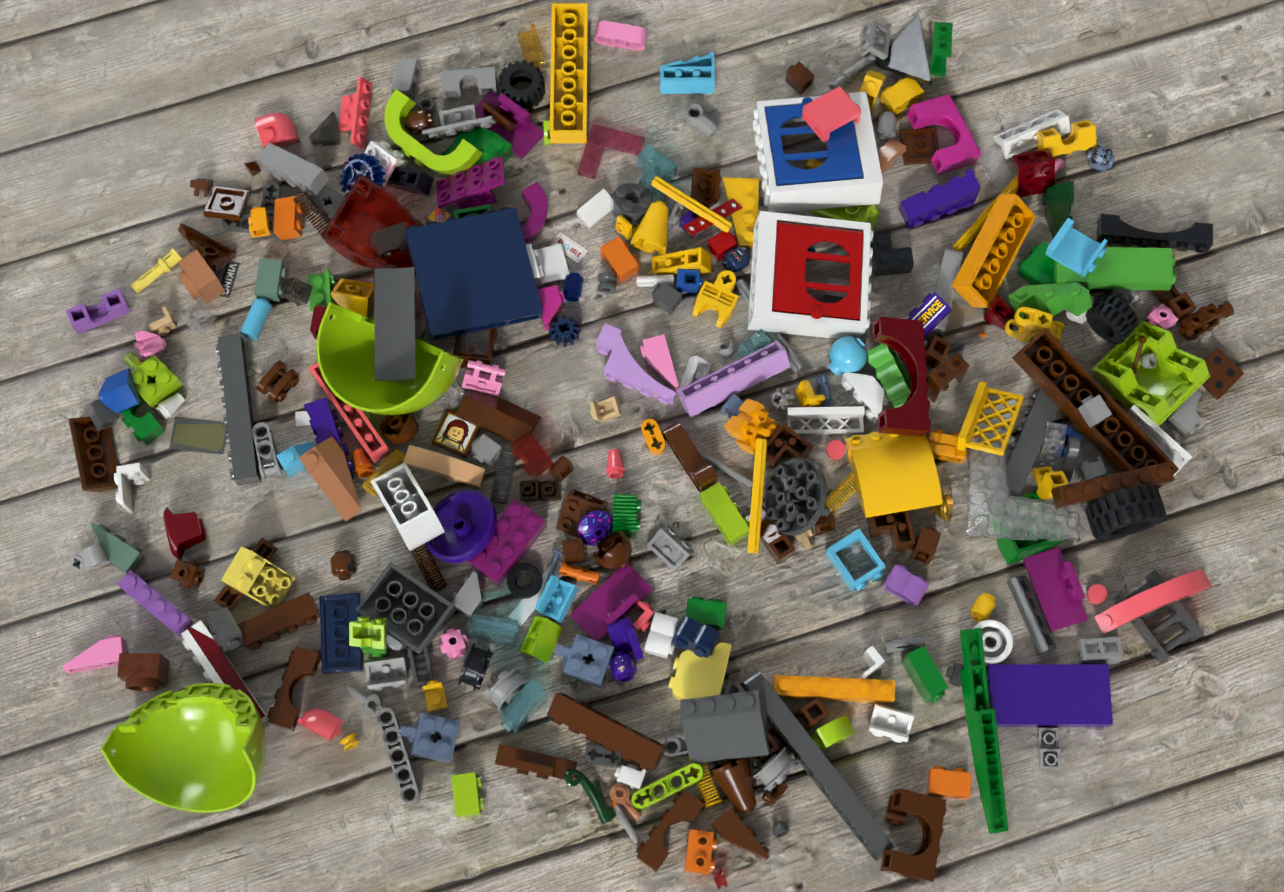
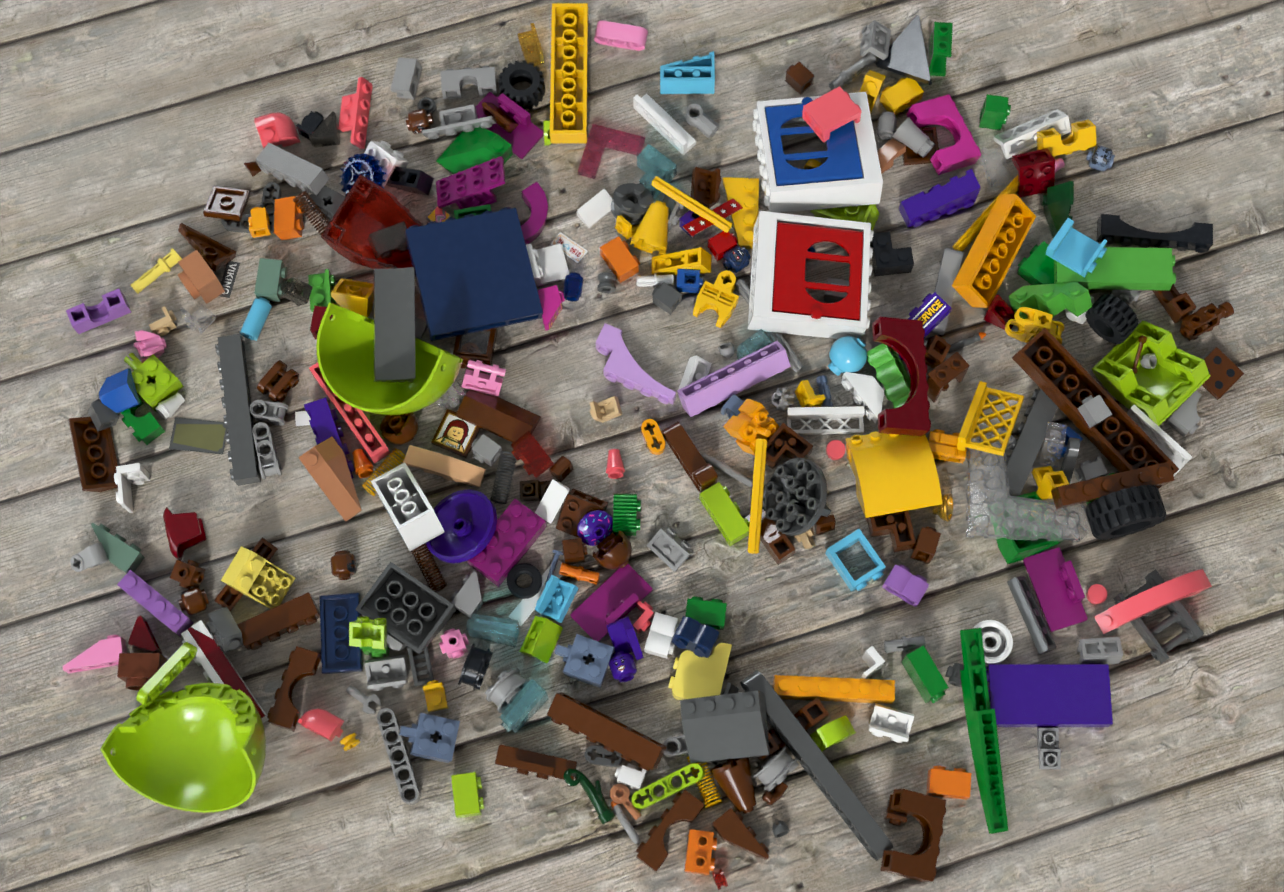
(142, 637): none -> dark red slope
(166, 674): none -> lime beam
(193, 600): none -> reddish brown head
(203, 184): reddish brown tile -> none
(273, 412): none -> light grey piece
(290, 458): medium azure slope -> none
(310, 124): none -> black brick
(395, 122): lime arch -> none
(552, 501): none -> white slope
(566, 336): dark blue gear -> none
(659, 359): bright pink slope -> none
(663, 123): none -> white fence
(834, 495): yellow piece -> none
(913, 138): none -> light grey plant
(983, 607): yellow brick -> none
(994, 112): none -> green brick
(1161, 317): bright pink brick -> none

